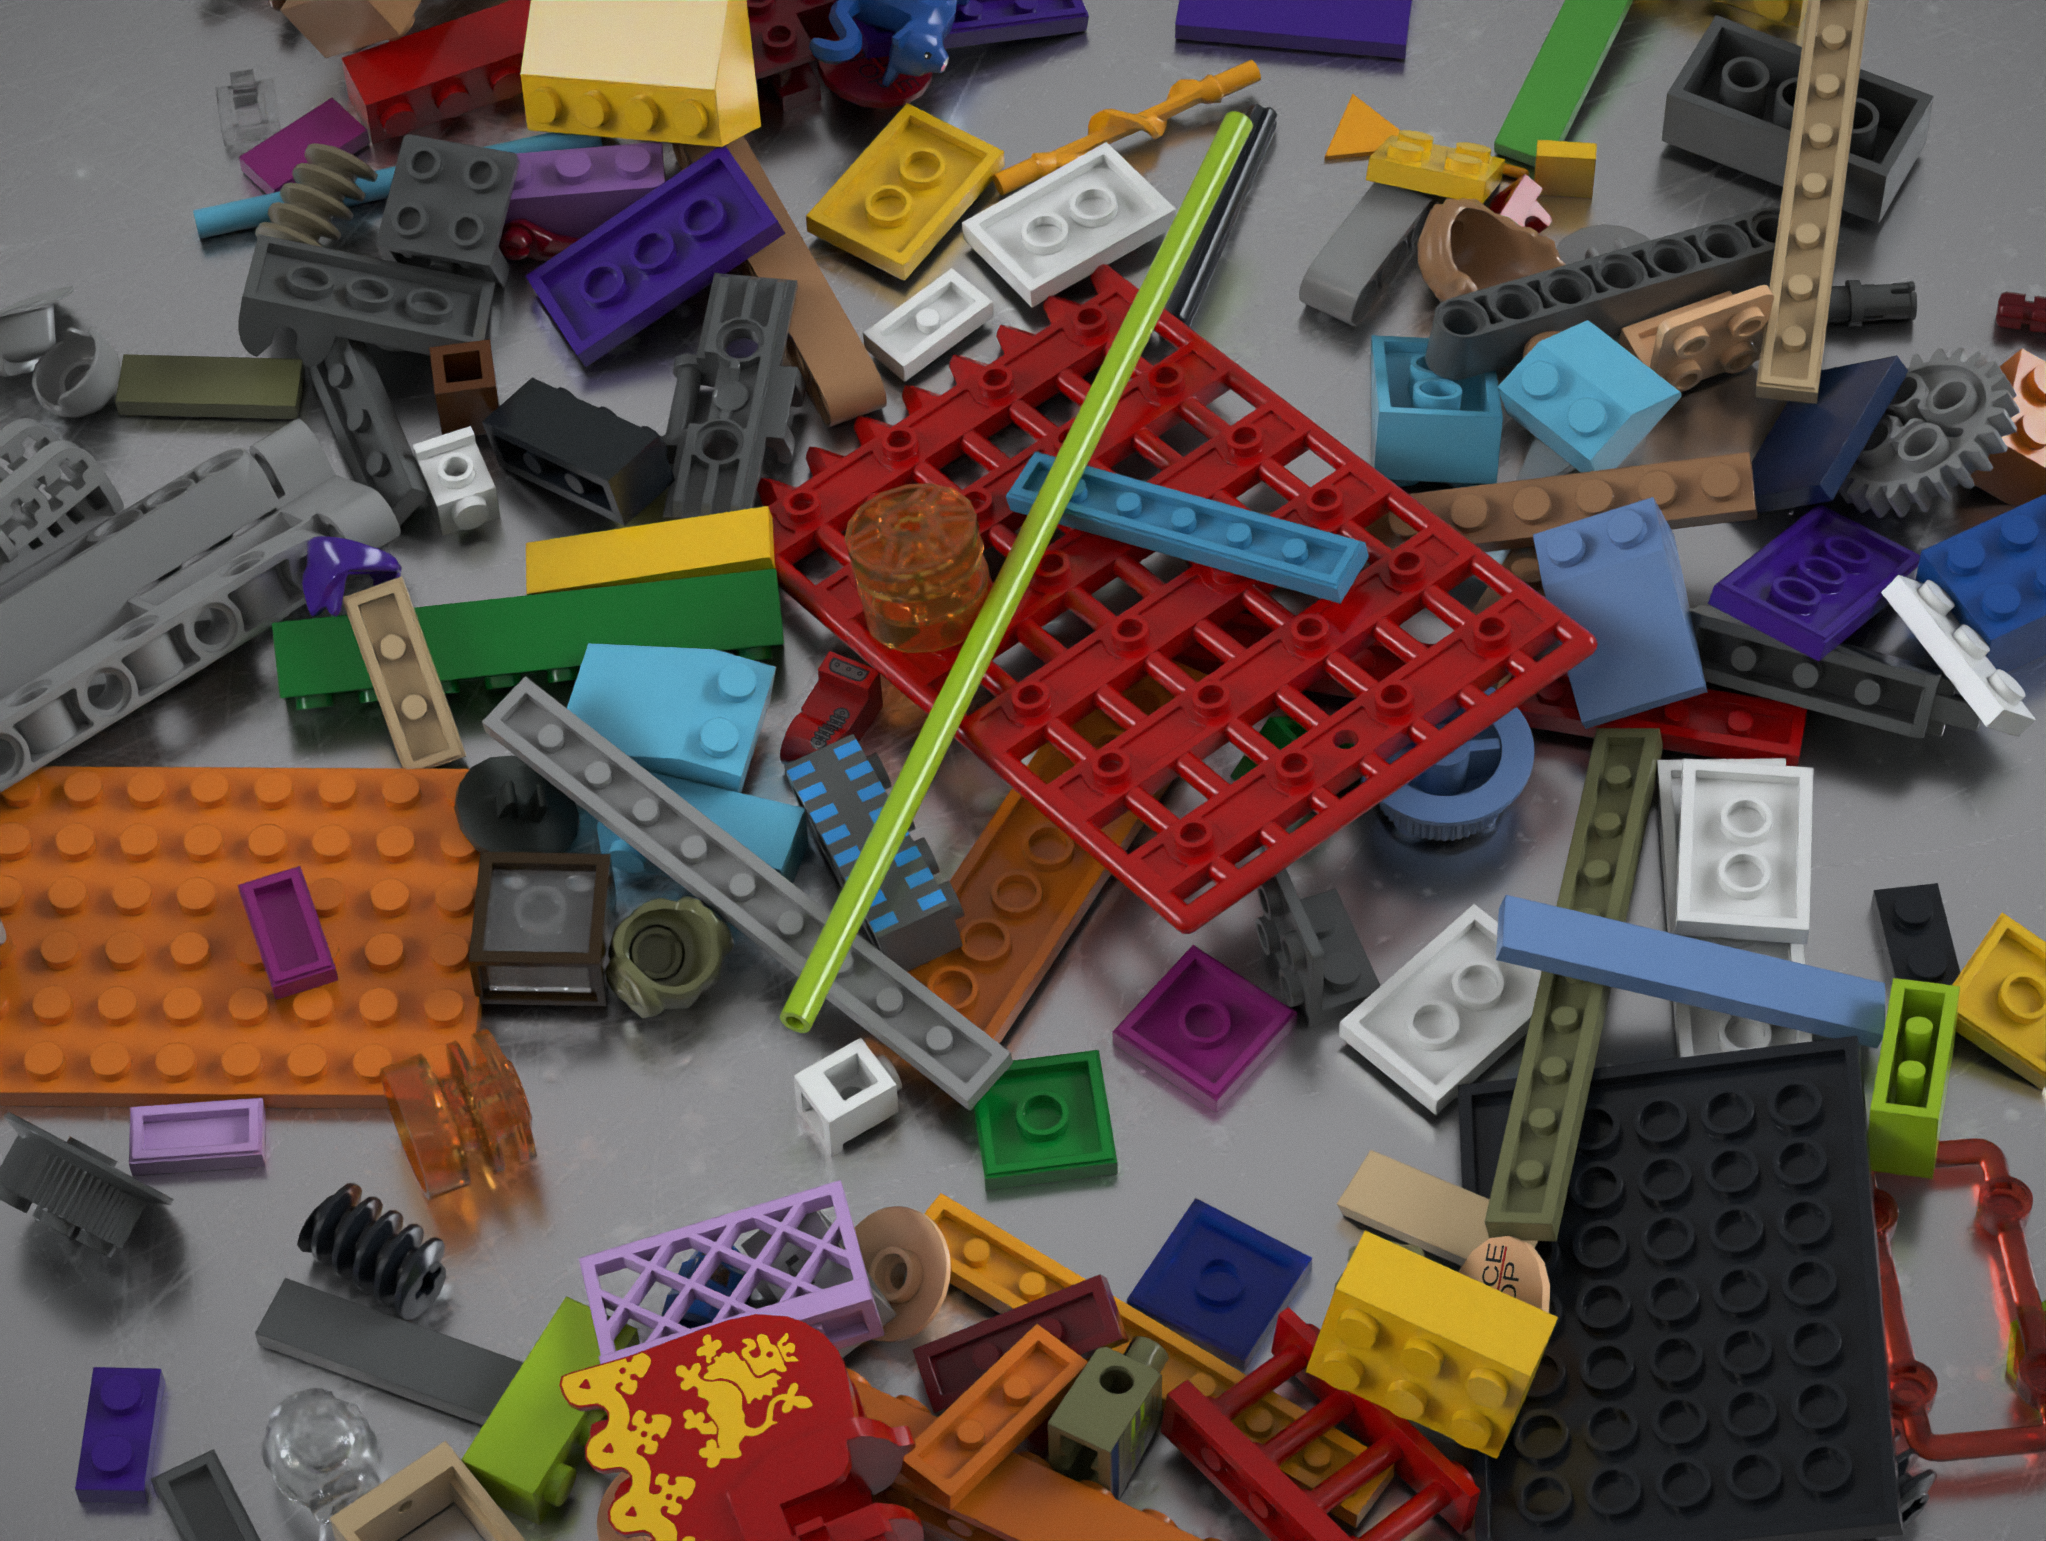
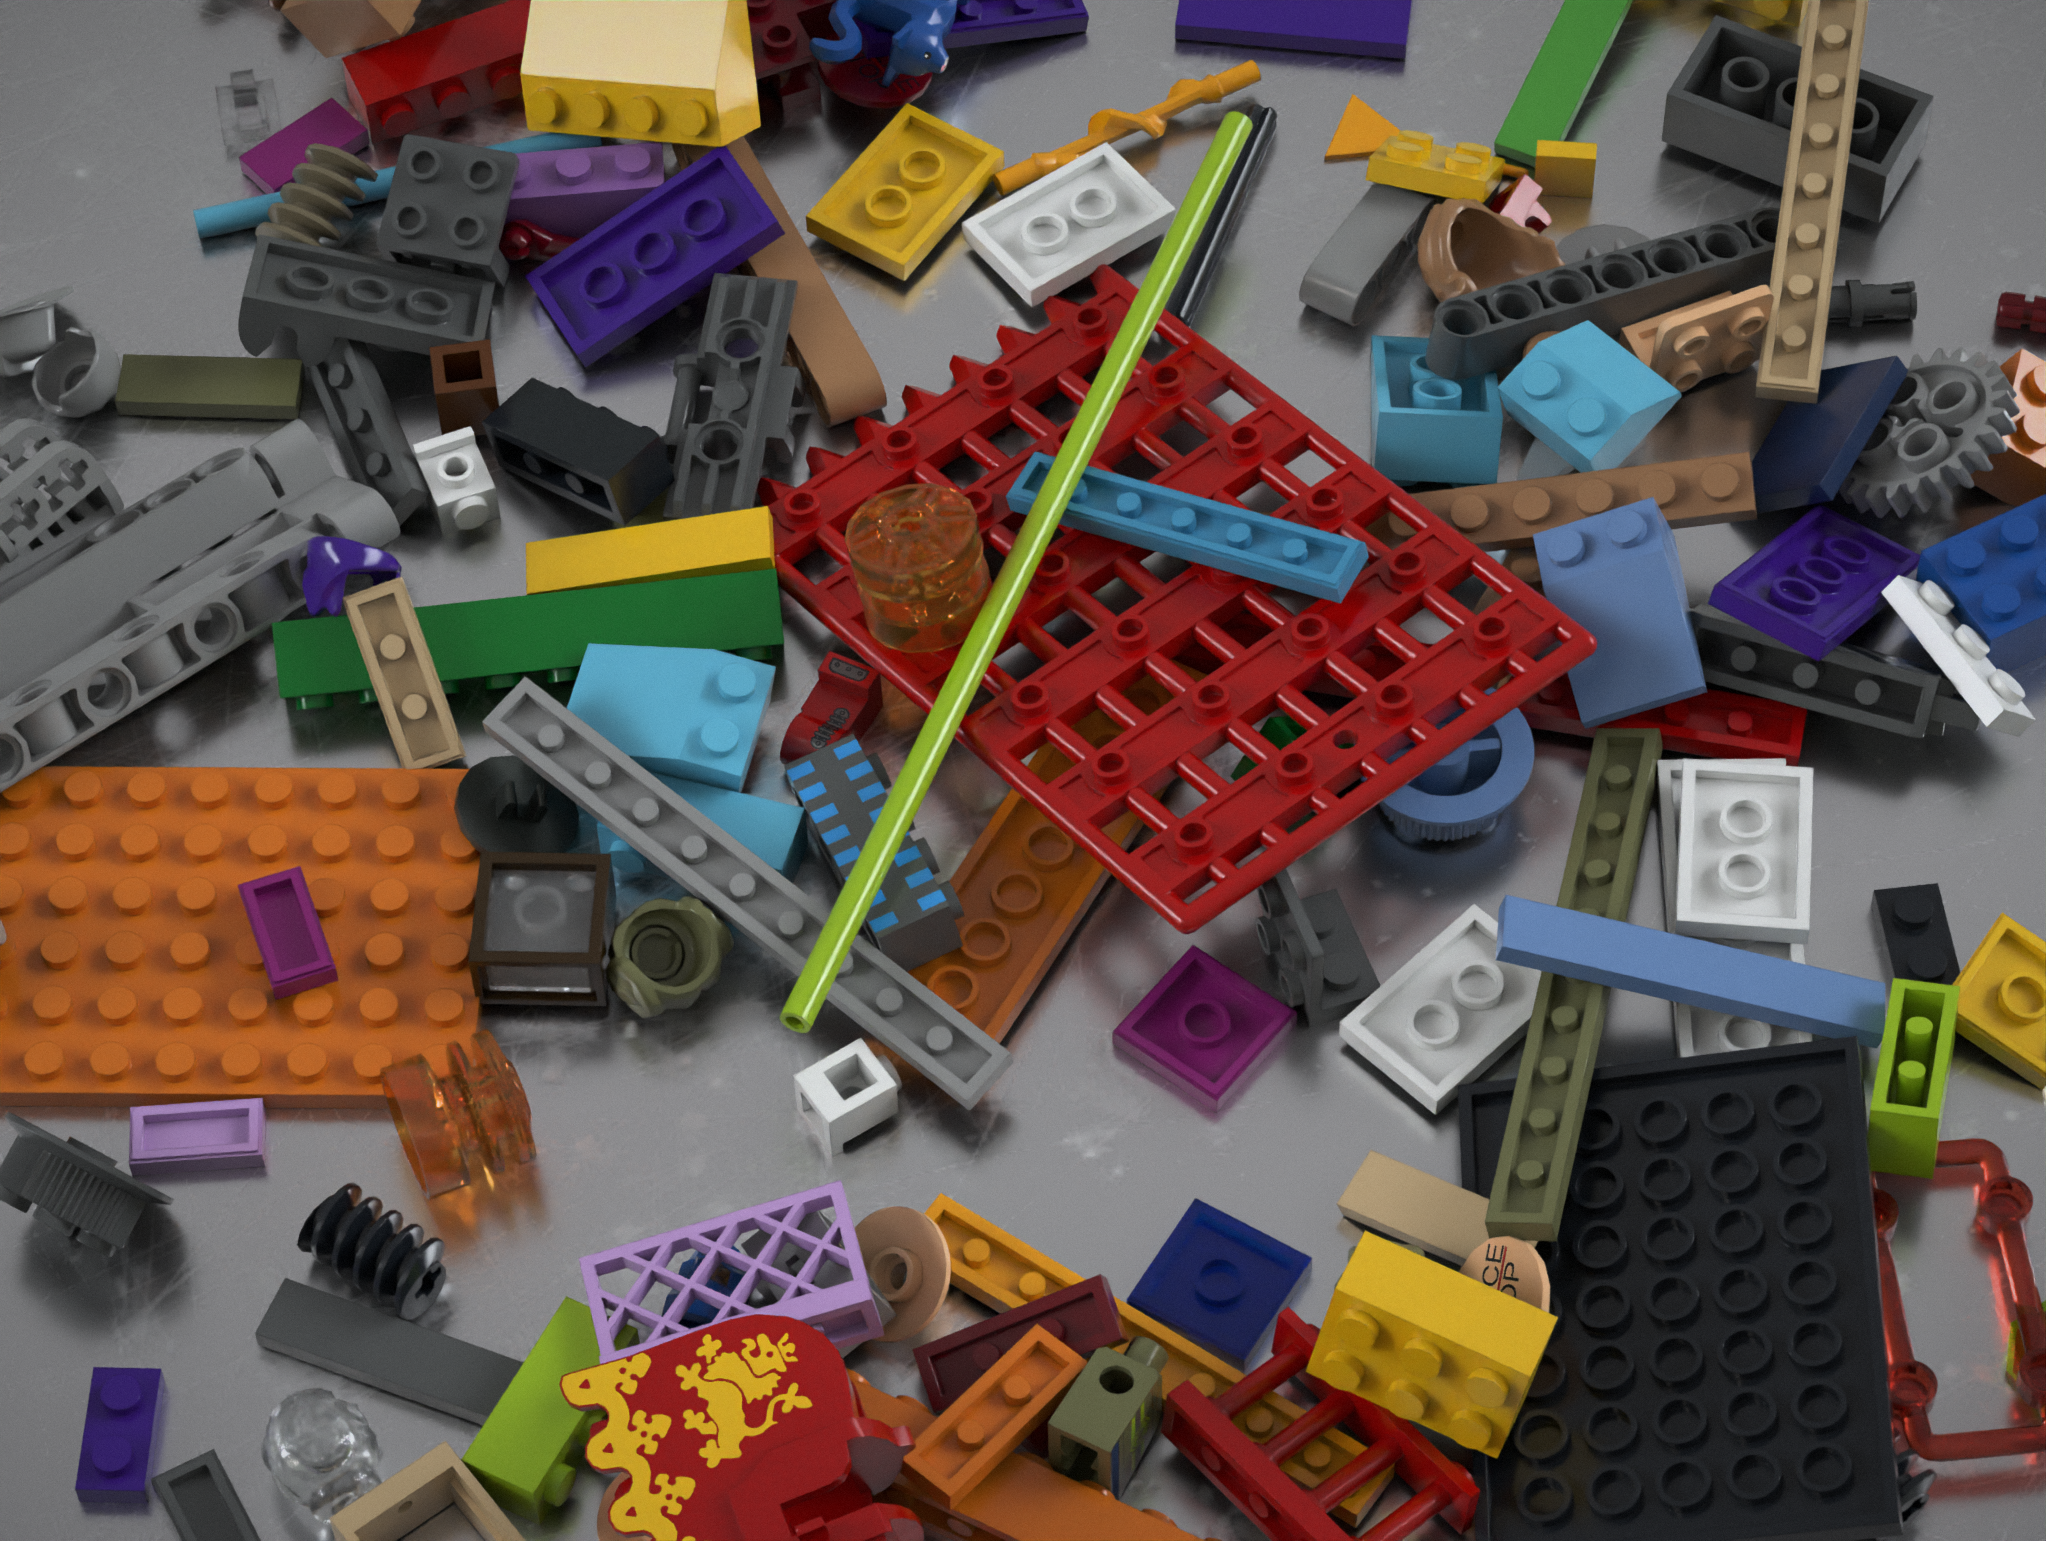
(928, 324): white plate -> none
(1046, 1123): green tile -> none

